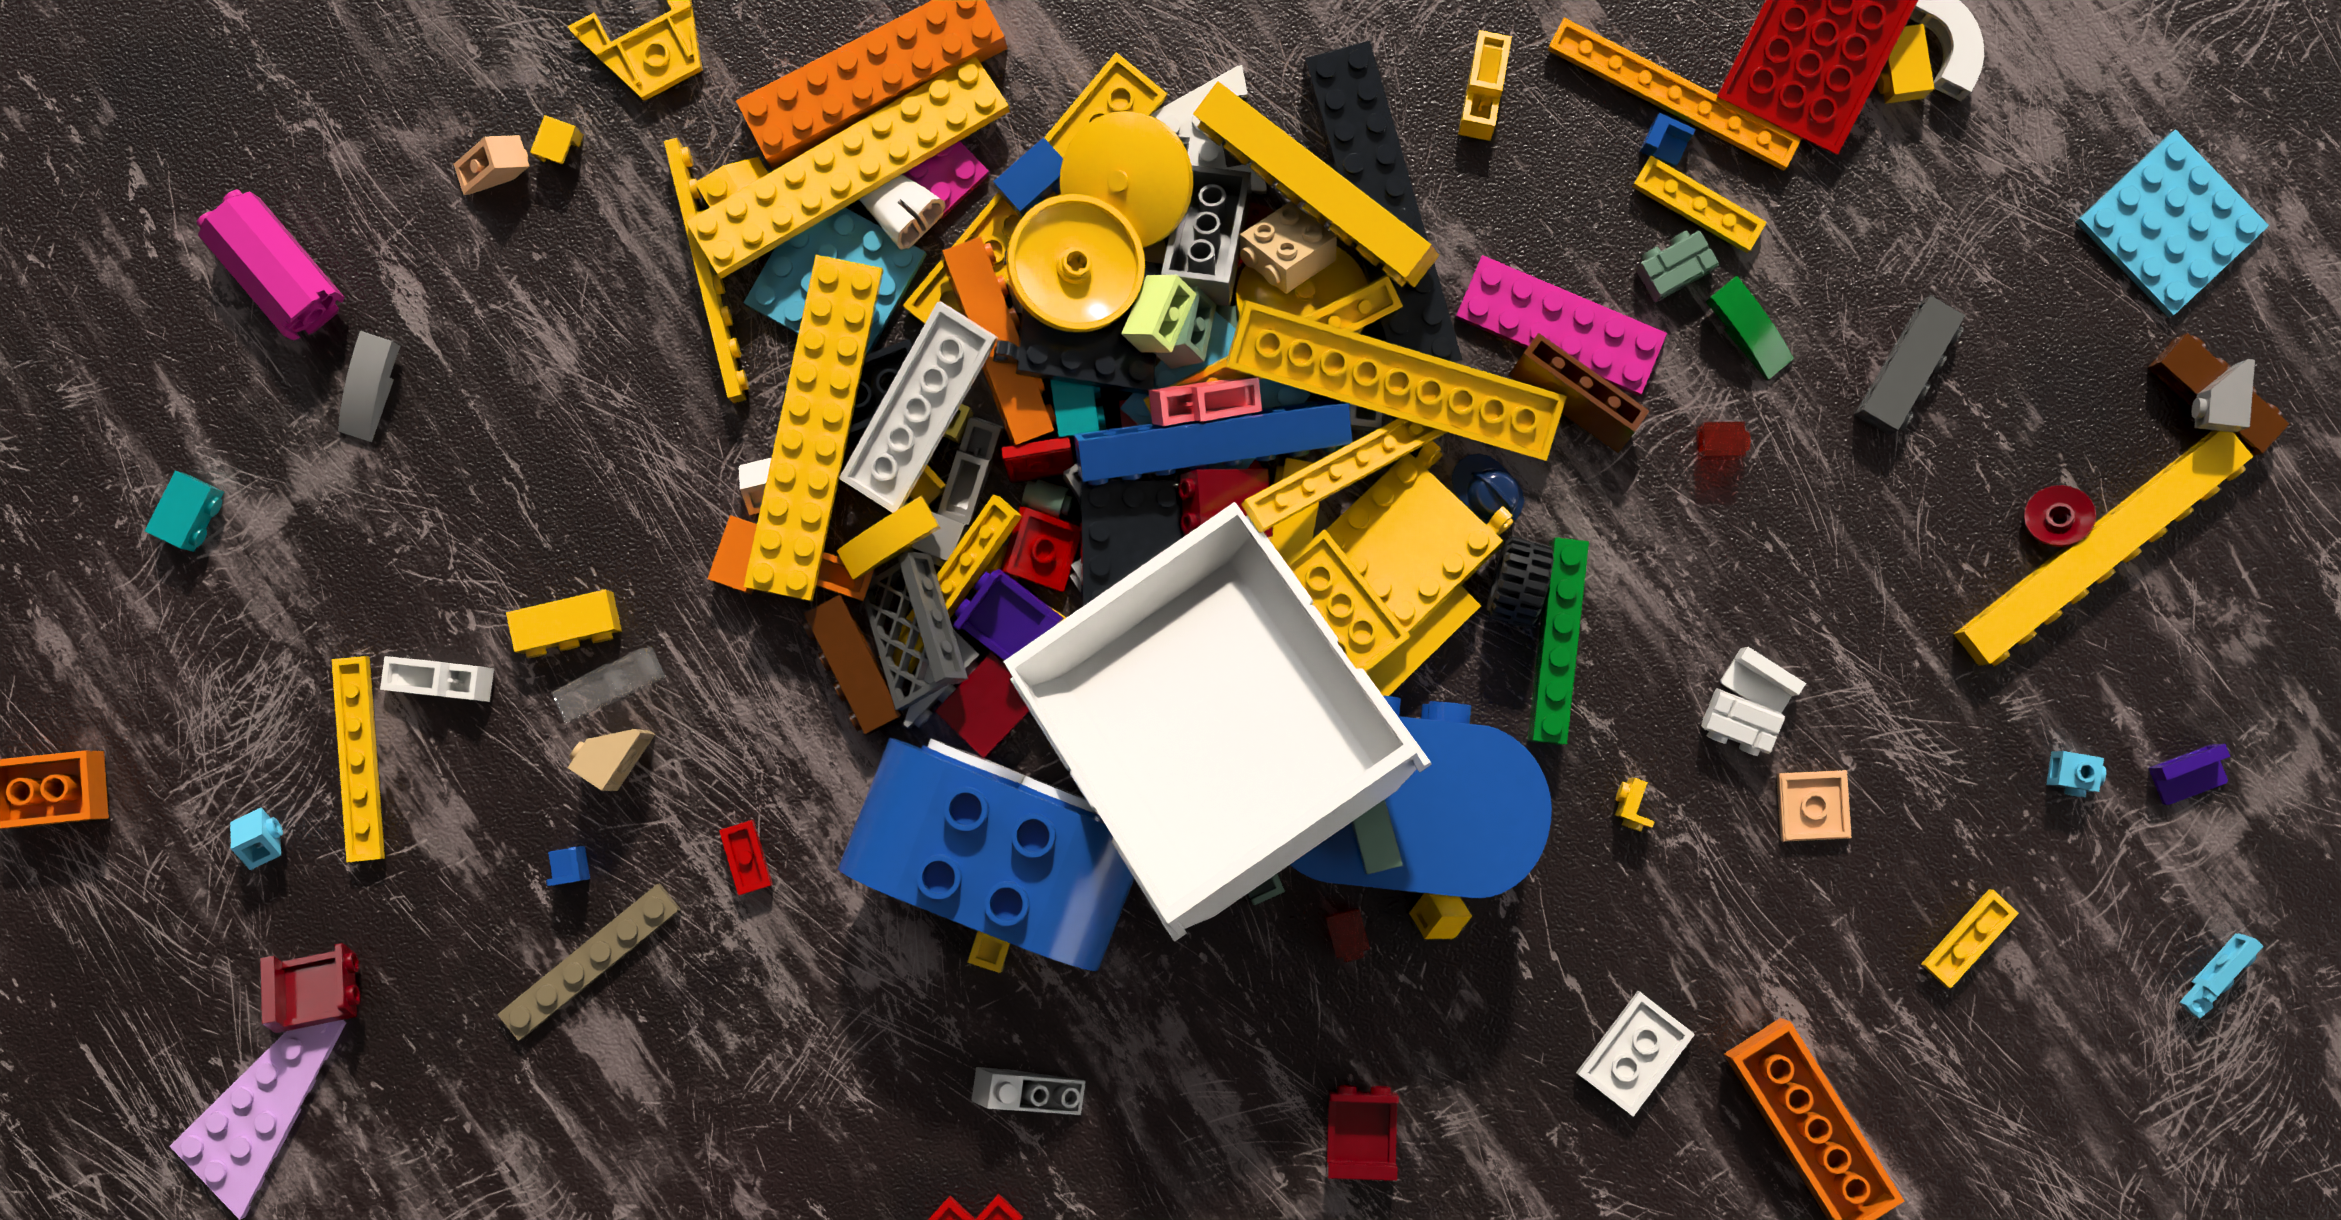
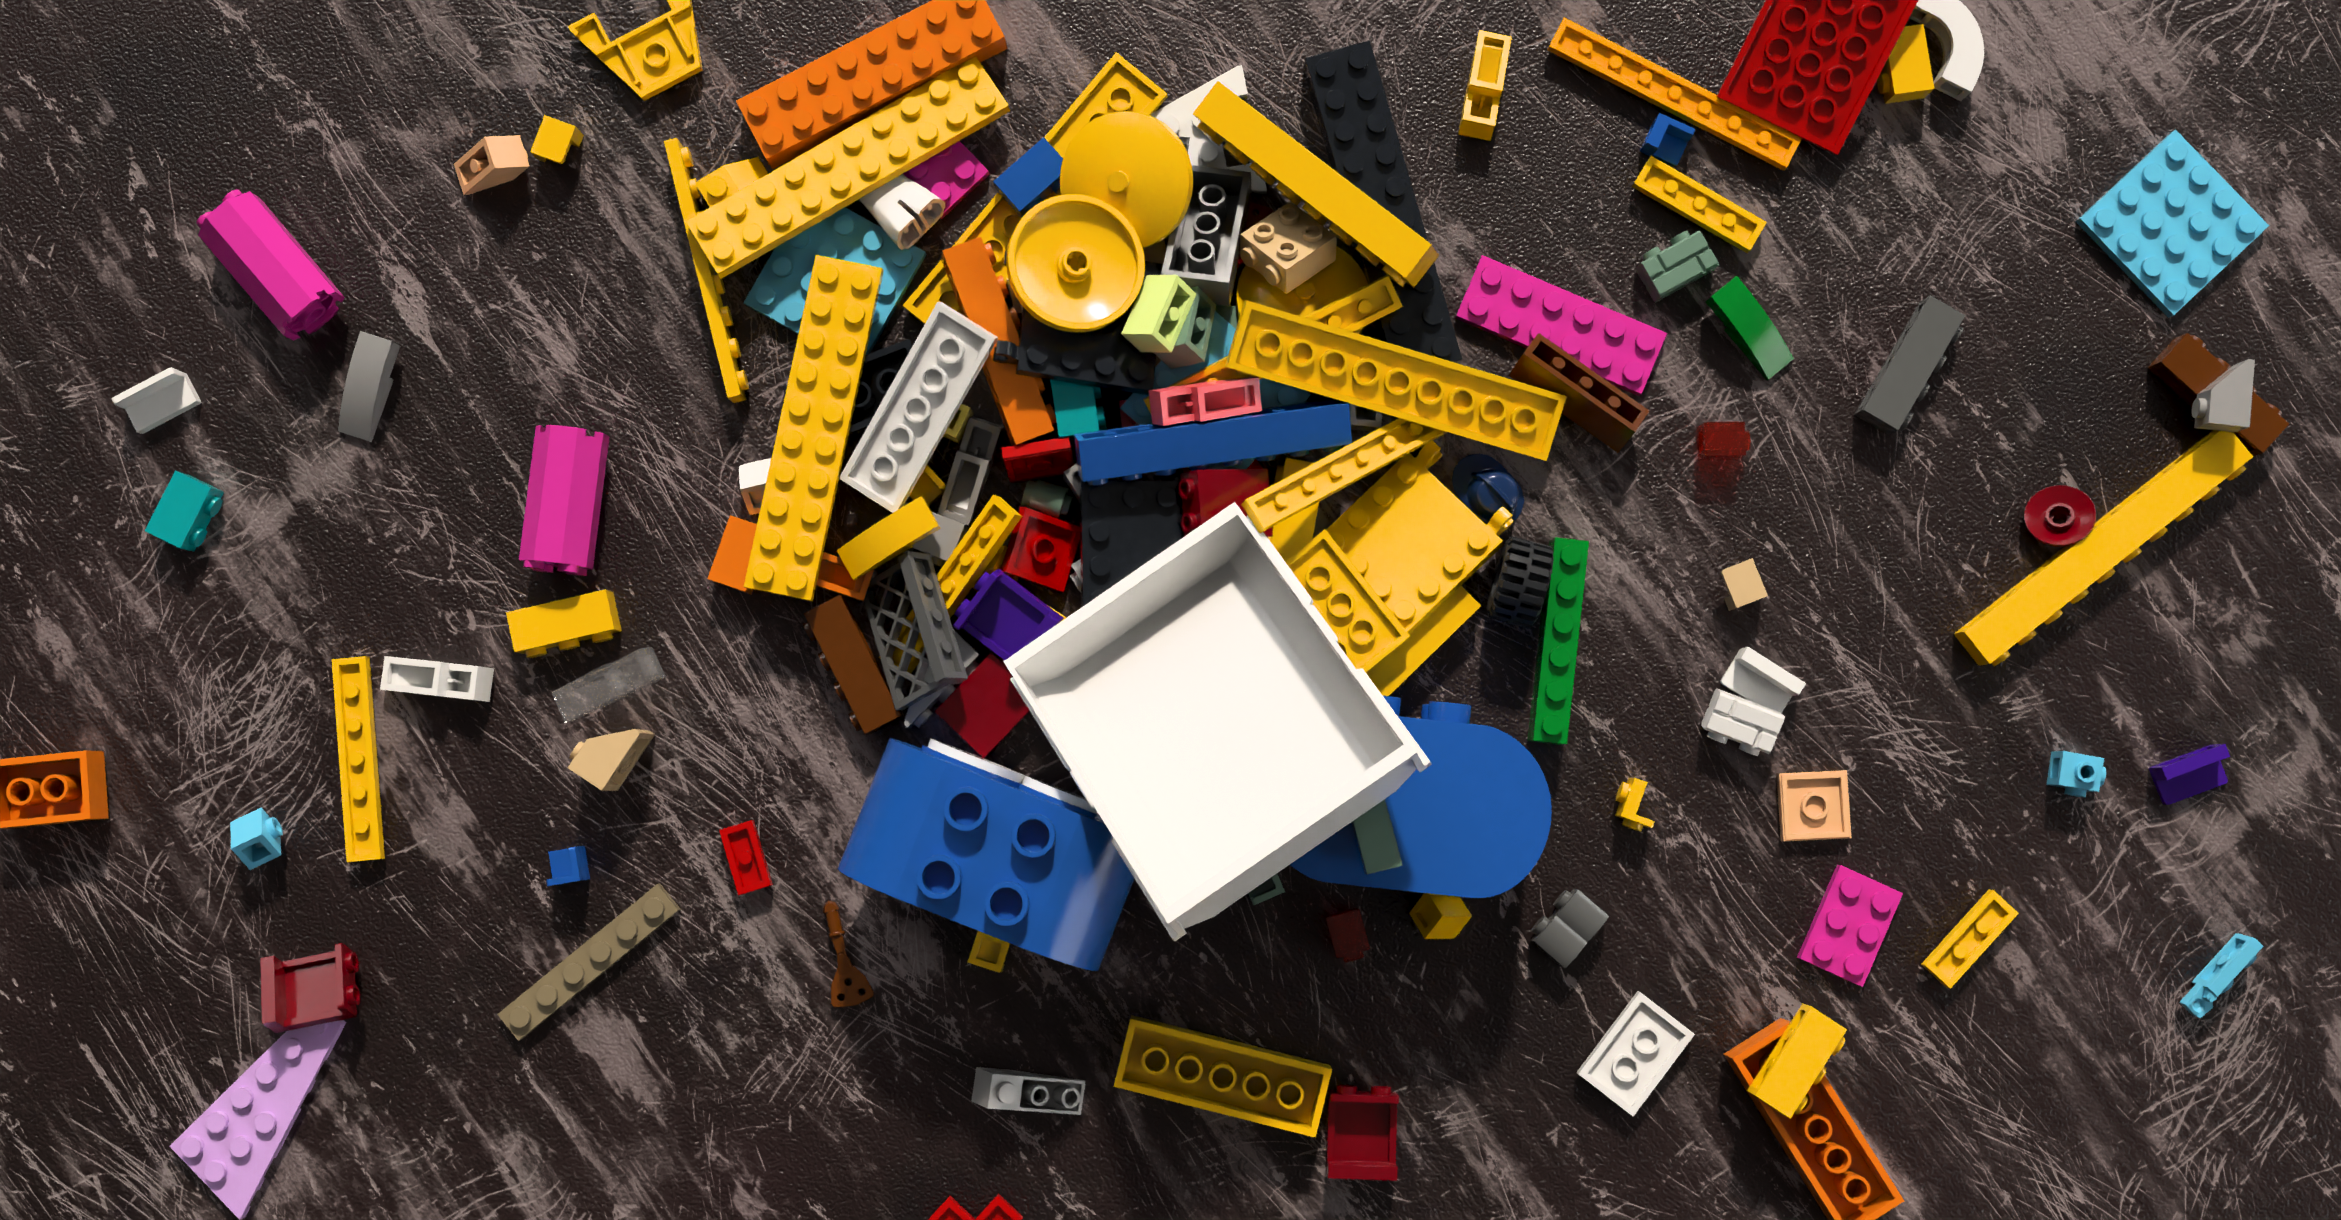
(158, 399): none -> white panel
(563, 500): none -> dark pink brick
(845, 968): none -> reddish brown piece
(1223, 1076): none -> yellow brick
(1569, 927): none -> dark grey brick
(1743, 584): none -> tan panel
(1798, 1061): none -> yellow brick
(1850, 925): none -> dark pink plate

